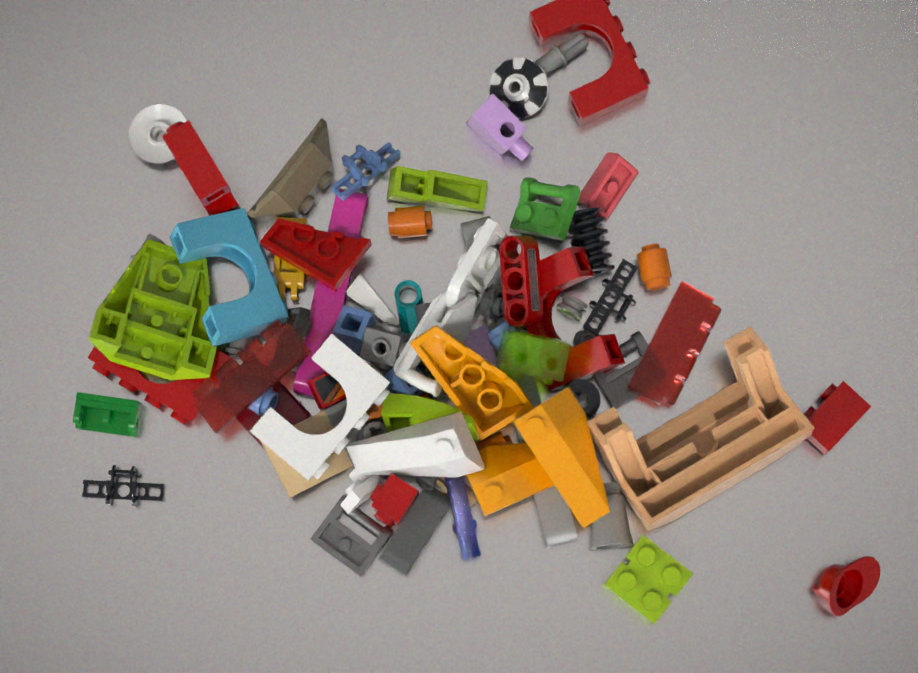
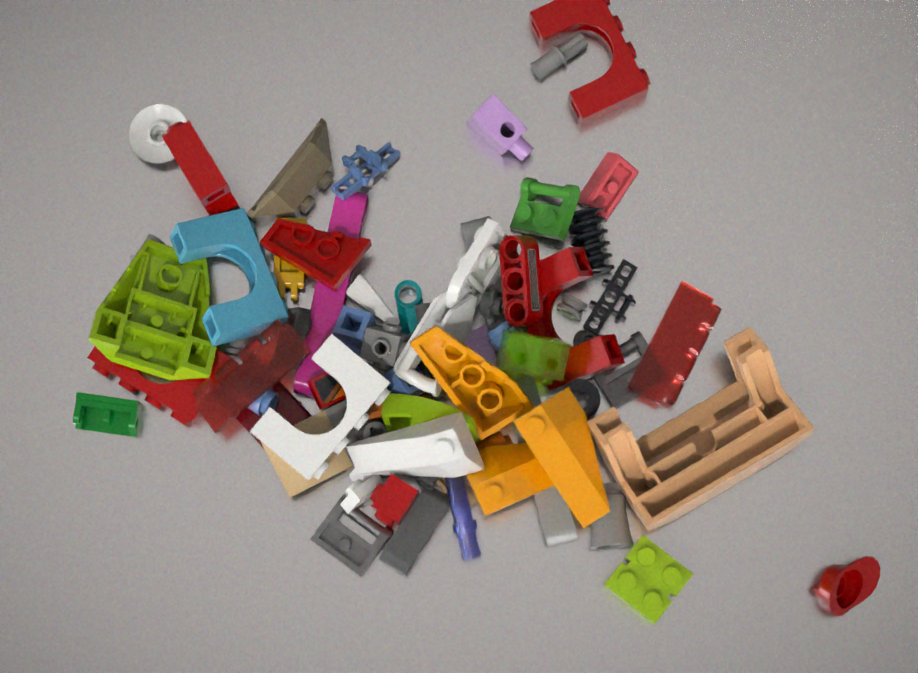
(133, 486): black piece -> none
(409, 222): orange brick -> none
(436, 189): lime slope -> none
(532, 83): dish -> none
(654, 267): orange brick -> none
(835, 415): red brick -> none

